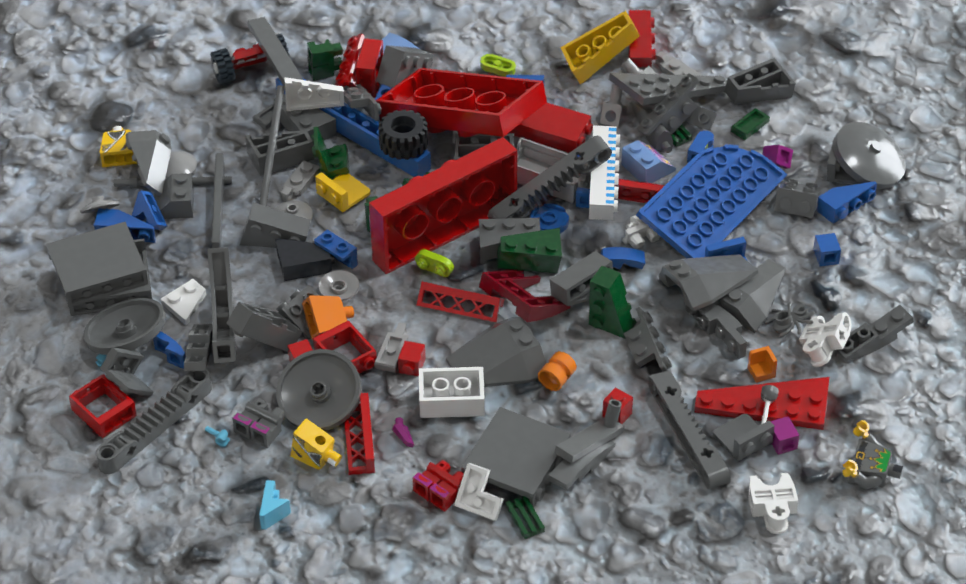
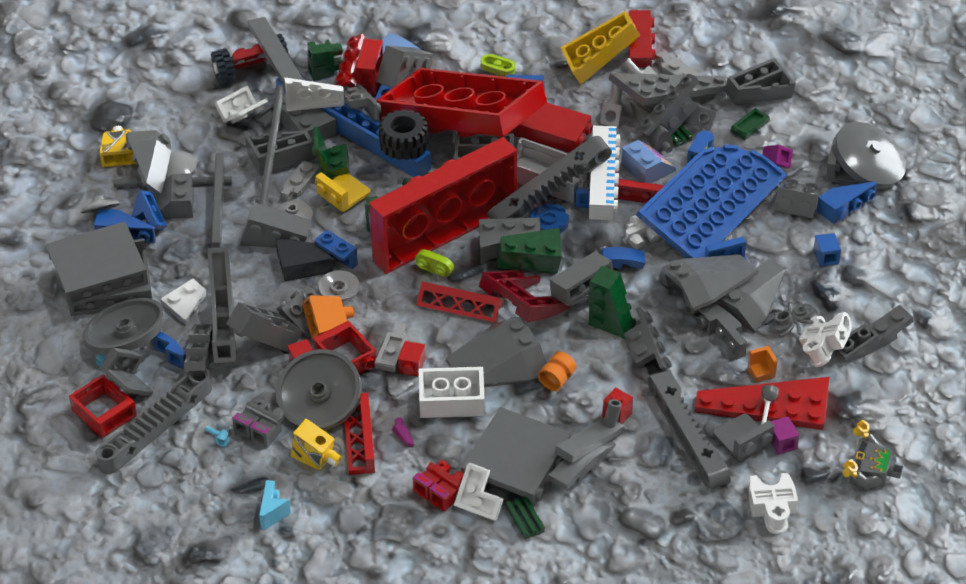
(238, 105): none -> white bracket

